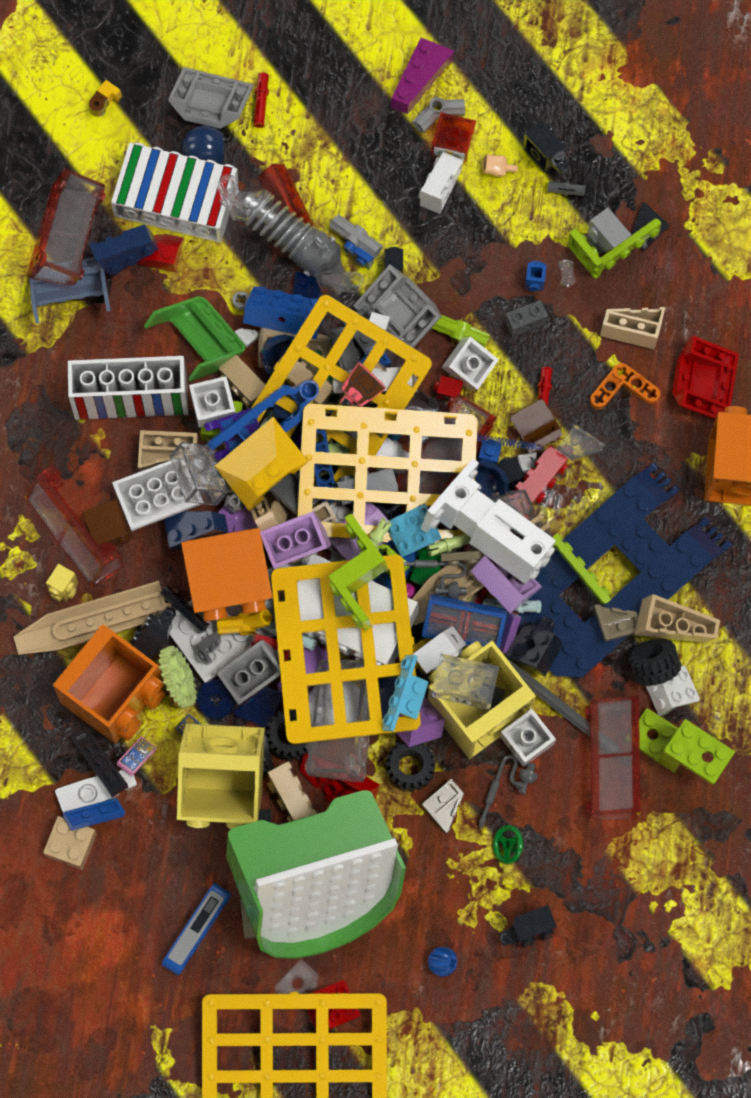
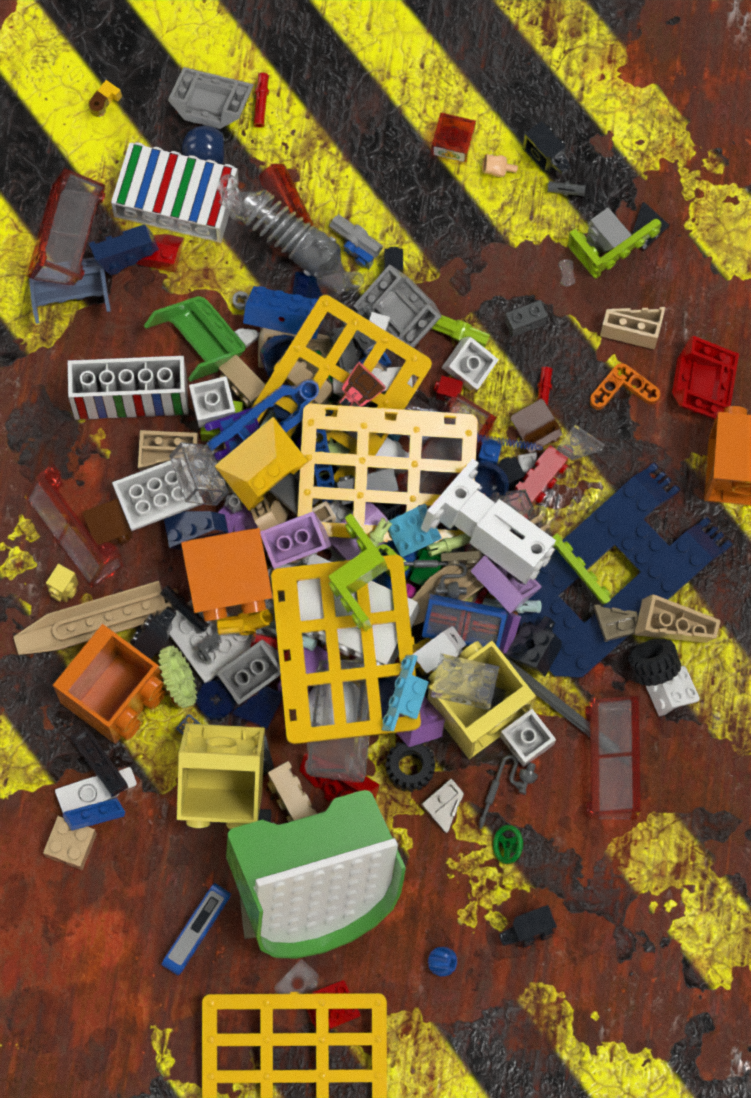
(136, 756): tile -> none
(276, 745): black tyre -> none
(422, 70): magenta wedge -> none
(430, 116): light grey piece -> none
(440, 182): white wedge -> none
(535, 276): blue brick -> none
(683, 746): lime bracket -> none

